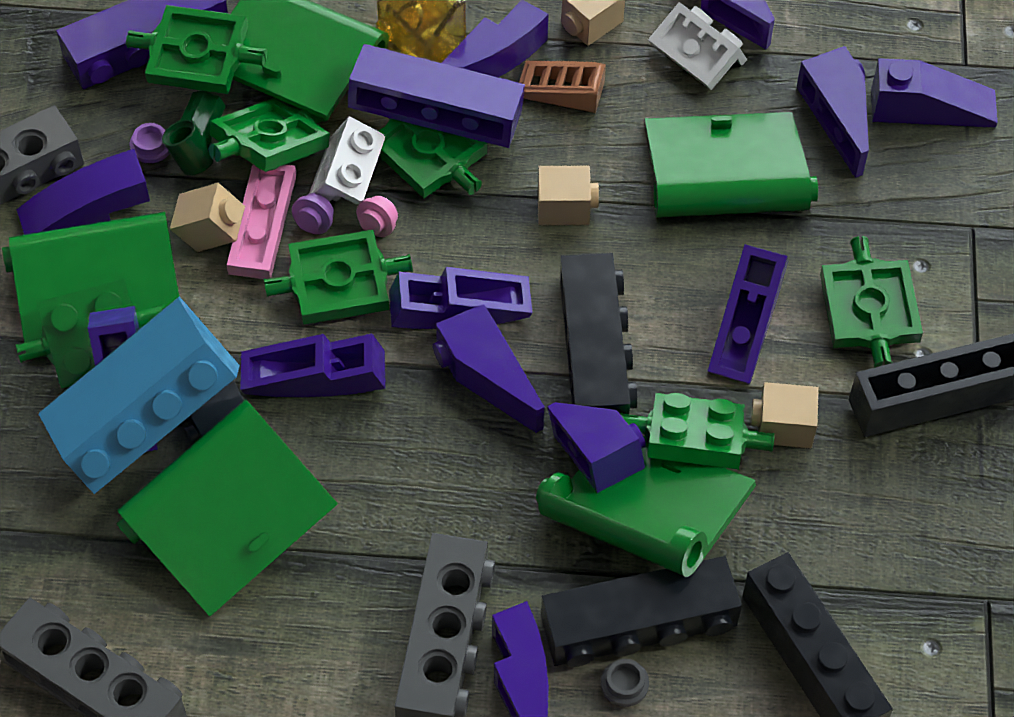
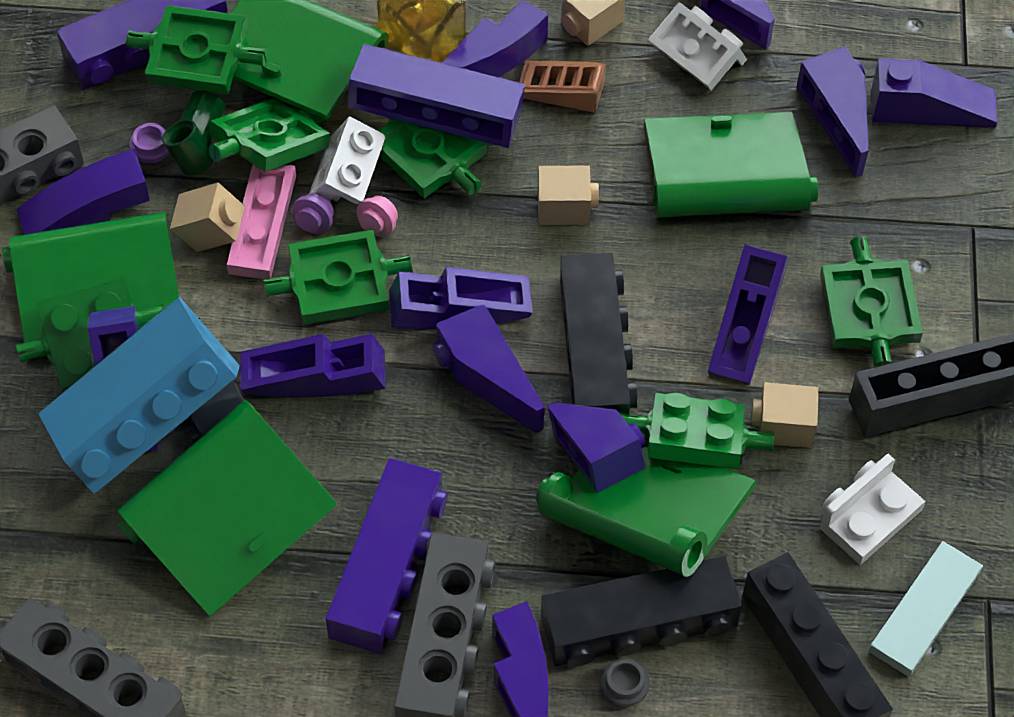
(385, 556): none -> dark purple brick
(869, 510): none -> white bracket
(925, 609): none -> light aqua tile

